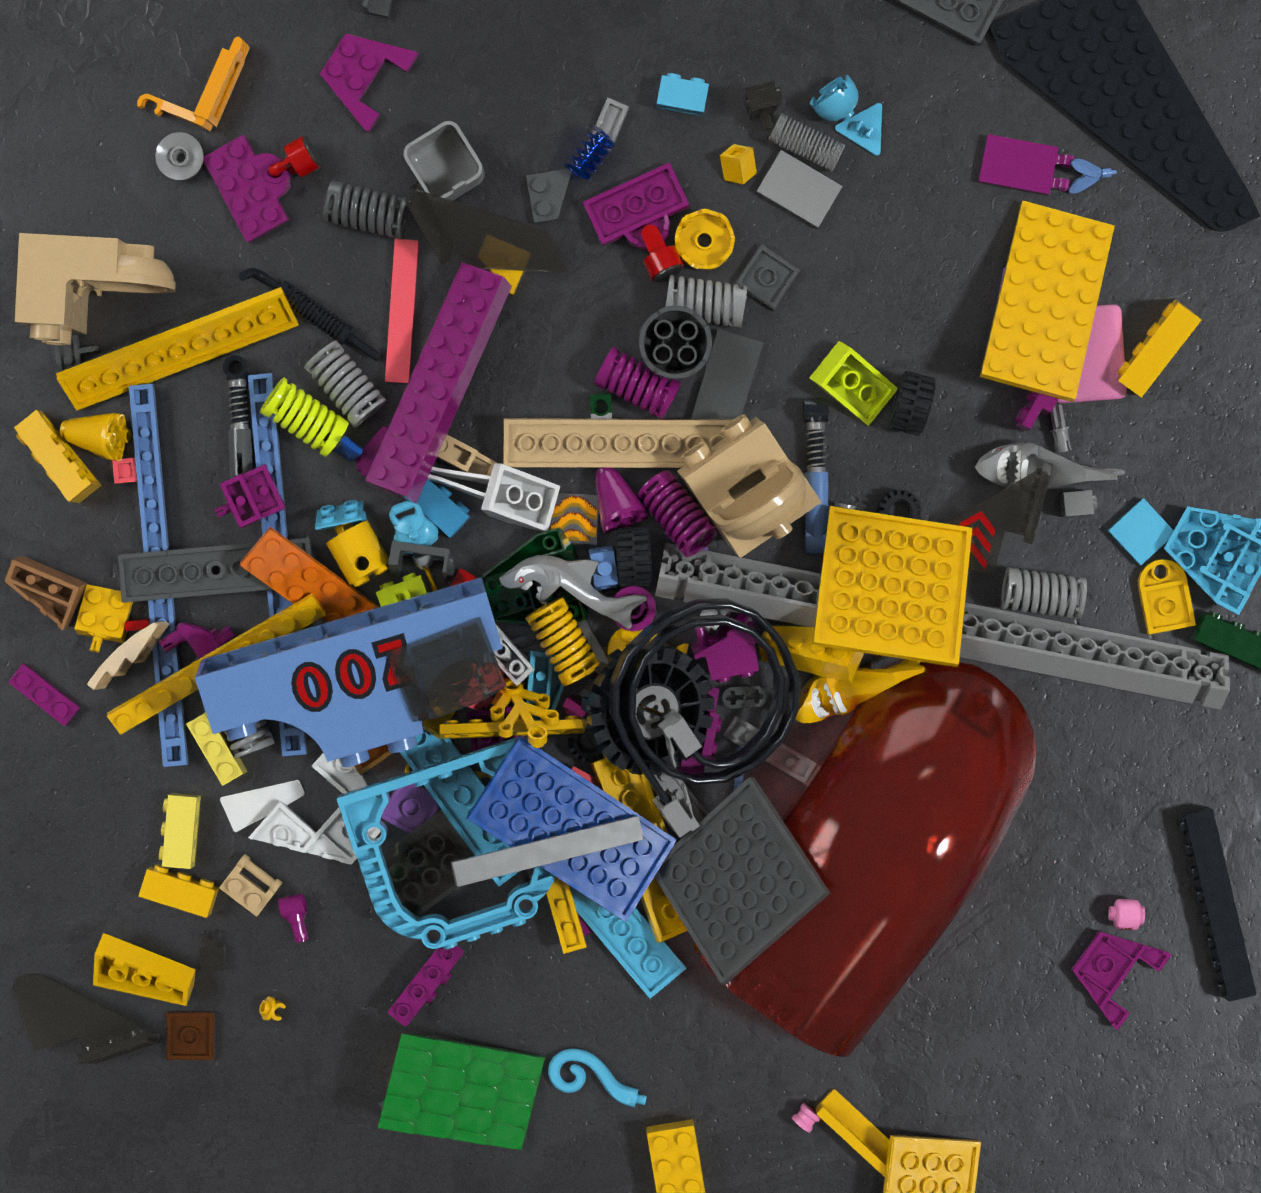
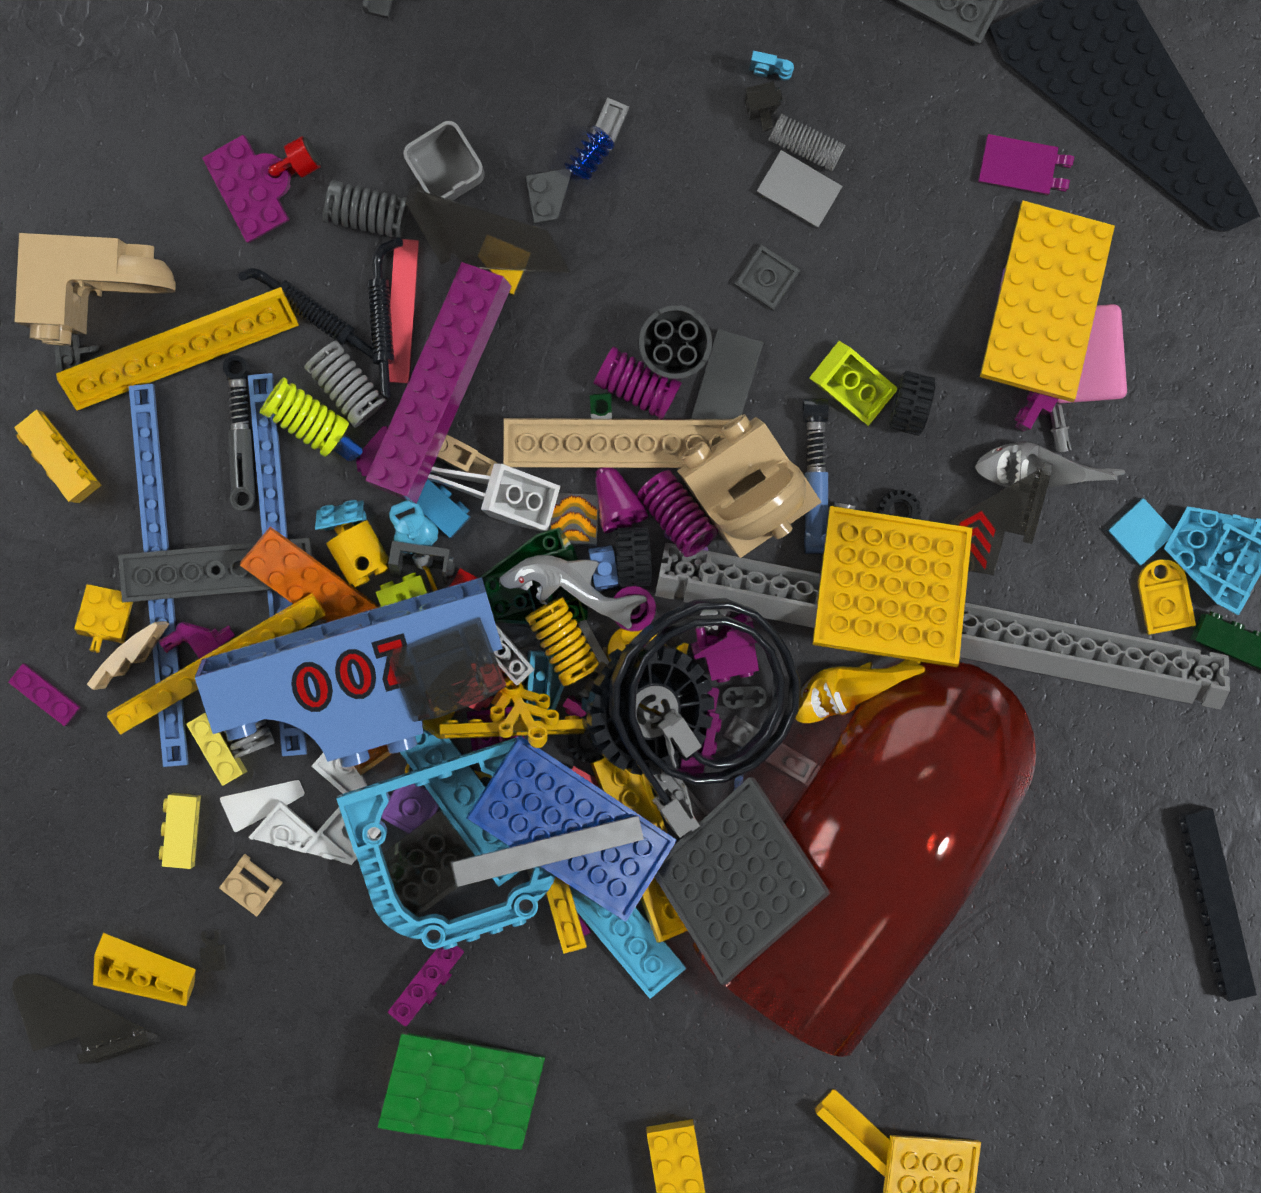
(47, 588): medium nougat wedge -> none
(98, 434): yellow cone -> none
(124, 471): coral plate -> none
(138, 624): red tile -> none
(174, 145): light grey dish -> none
(179, 890): yellow brick -> none
(190, 1035): reddish brown tile -> none
(215, 93): light orange hinge -> none
(251, 497): magenta plate -> none
(268, 1008): yellow plate -> none
(294, 910): magenta pin -> none
(355, 67): magenta wing -> none
(381, 315): none -> black piece
(621, 1093): medium azure plant -> none
(641, 214): magenta plate -> none
(682, 94): medium azure brick -> none
(709, 300): light grey piece -> none
(710, 223): yellow plate -> none
(738, 164): yellow panel -> none
(766, 64): none -> medium azure plate
(806, 1117): bright pink wheel -> none
(814, 659): yellow wedge -> none
(837, 100): medium azure cylinder -> none
(864, 129): medium azure piece -> none
(1043, 601): light grey piece -> none
(1077, 503): light grey brick -> none
(1091, 175): medium blue piece -> none
(1106, 965): magenta wing -> none
(1126, 914): bright pink head -> none
(1158, 348): yellow wedge -> none

